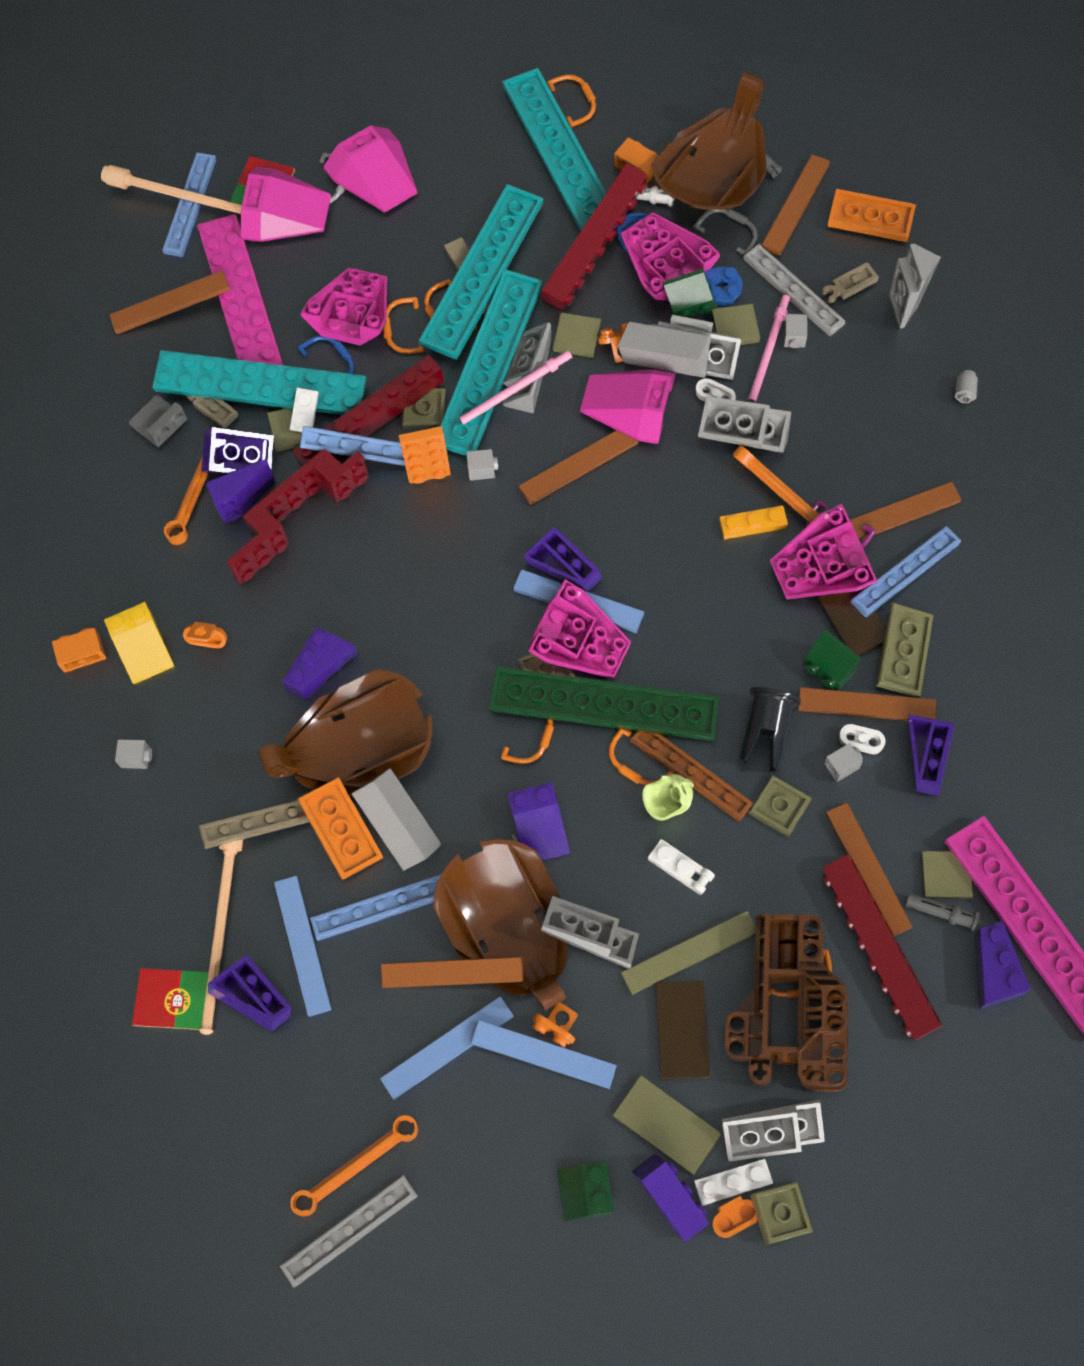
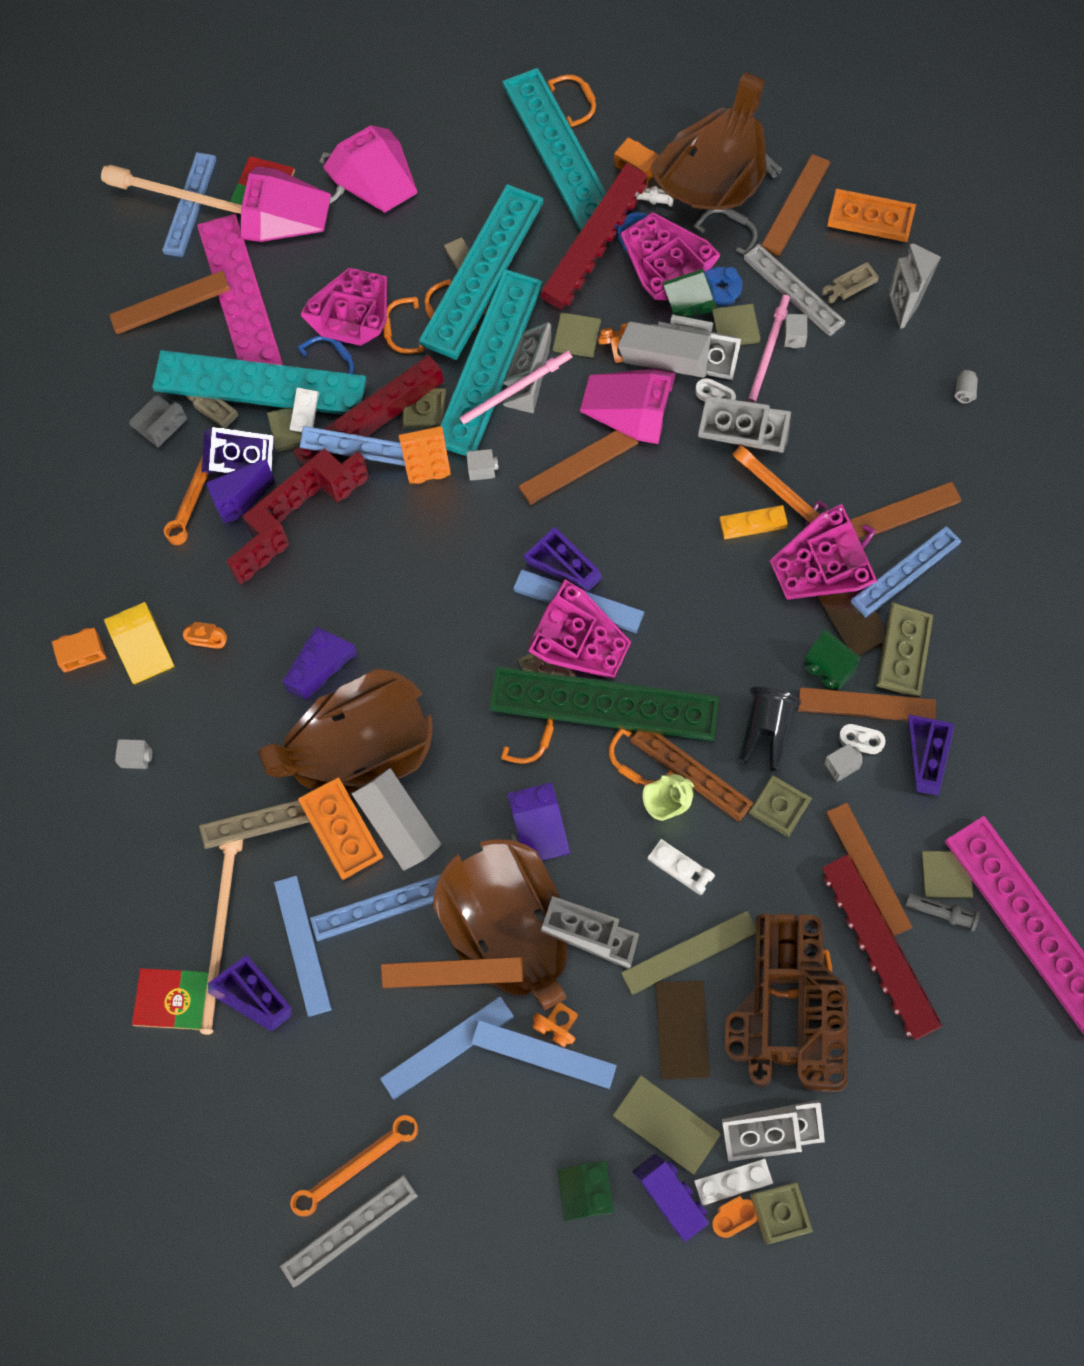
(998, 966): dark purple wedge -> none

